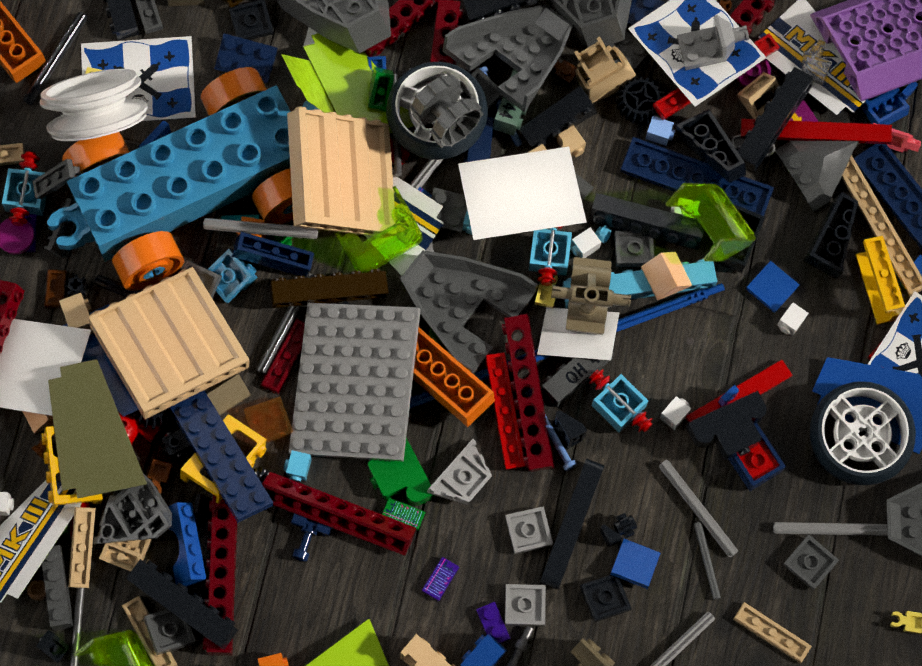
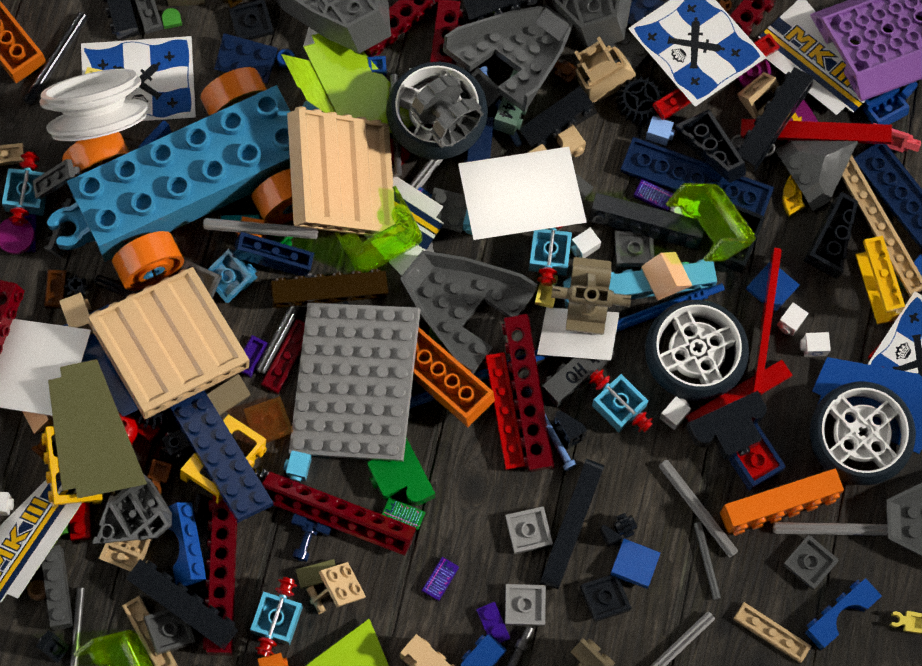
(81, 547): tan tile -> none
(171, 18): none -> bright green tile
(254, 350): none -> dark purple tile
(276, 618): none -> medium azure brick
(280, 60): none -> blue tile
(310, 575): none -> olive tile
(340, 585): none -> tan plate
(380, 88): green slope -> none
(463, 476): light grey wing -> none
(603, 233): medium azure plate -> none
(652, 195): none -> dark purple tile
(710, 44): light grey plate -> none
(728, 336): none -> white wheel
(728, 396): blue tile -> none
(766, 320): none -> red tile
(781, 502): none -> orange brick
(792, 197): none -> yellow tile
(815, 344): none -> white brick
(816, 65): clear brick -> none
(825, 629): none -> blue arch

